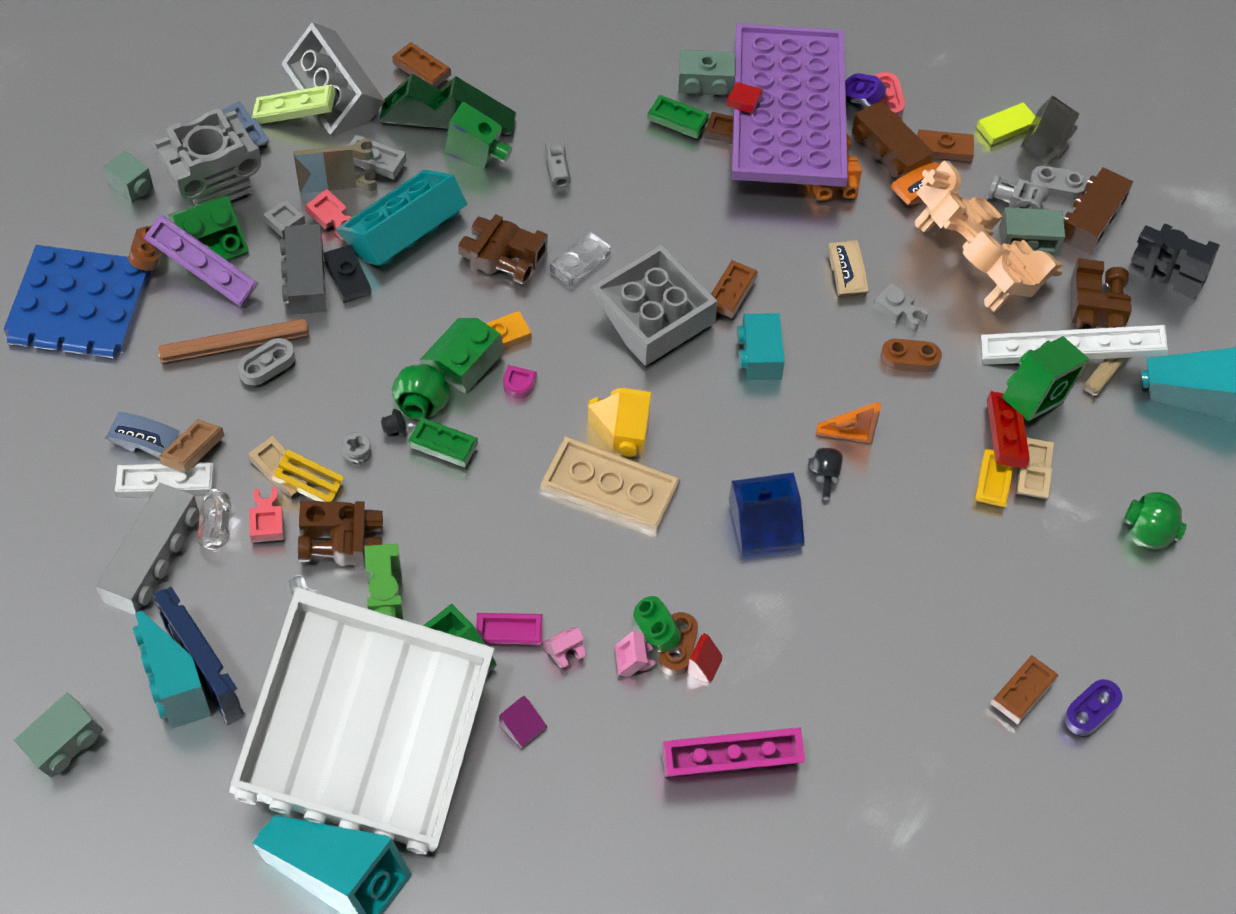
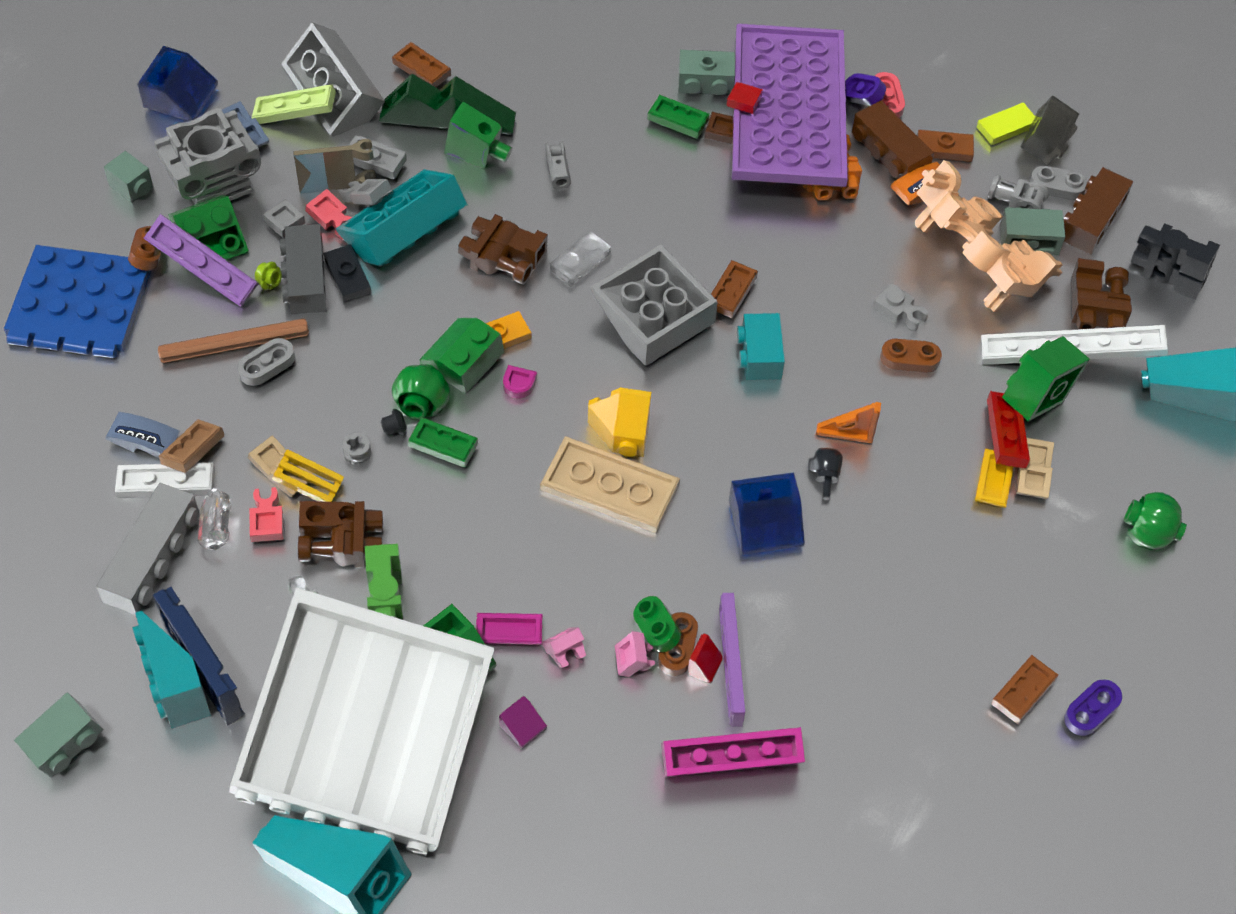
(176, 85): none -> clear blue slope
(268, 275): none -> lime plate
(369, 192): none -> light grey plate
(731, 660): none -> medium lavender tile
(848, 268): tan slope -> none
(1102, 375): tan axle -> none

